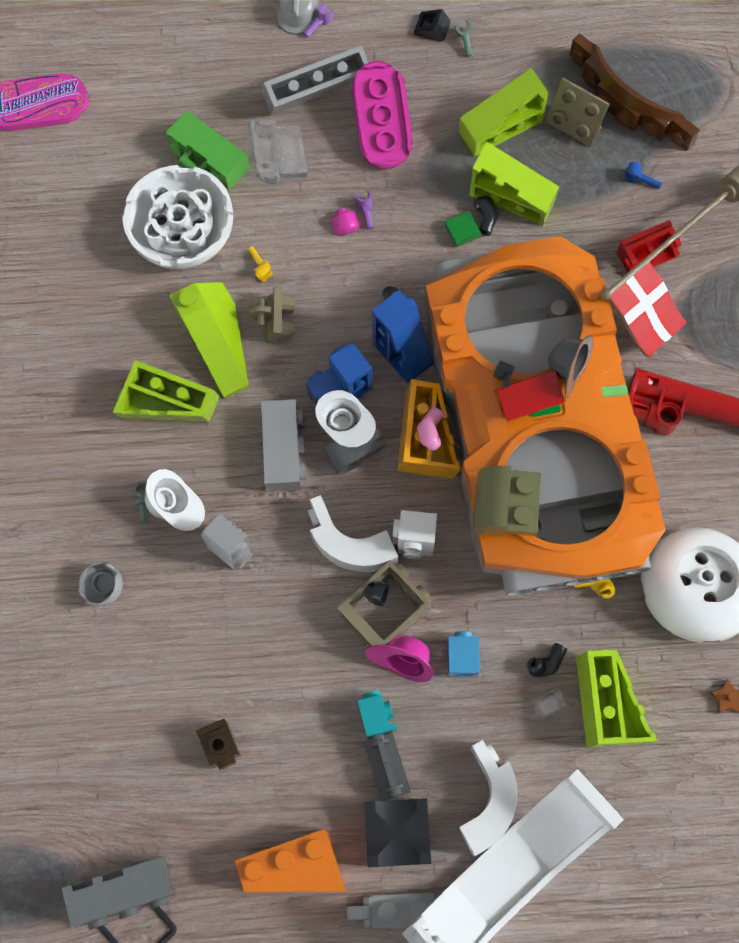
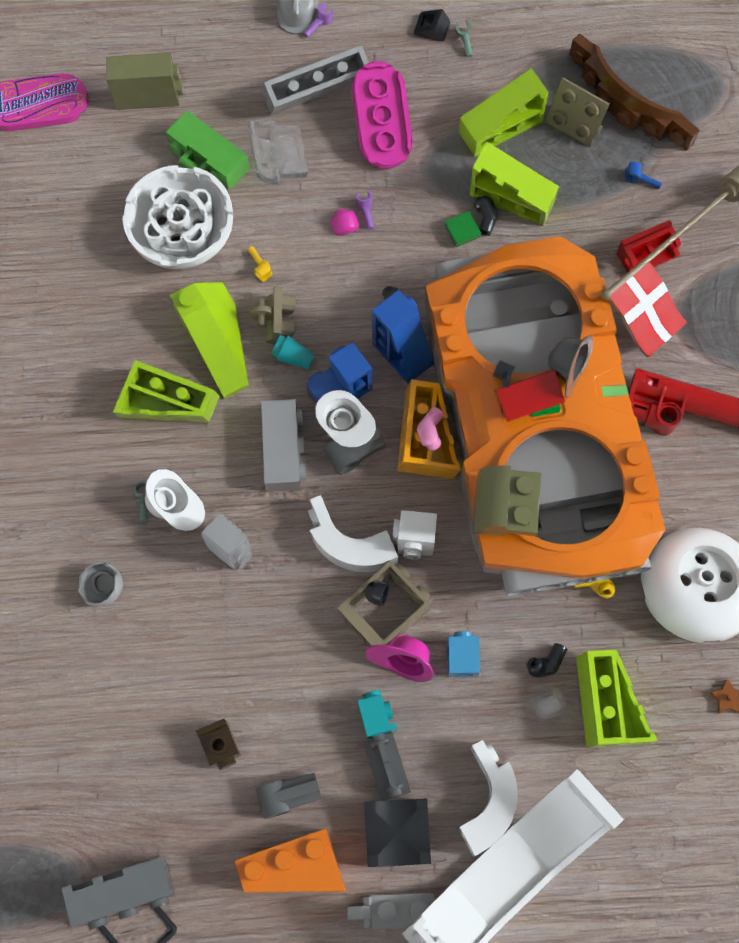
(143, 81): none -> olive brick
(281, 796): none -> dark grey piece
(291, 352): none -> teal cone

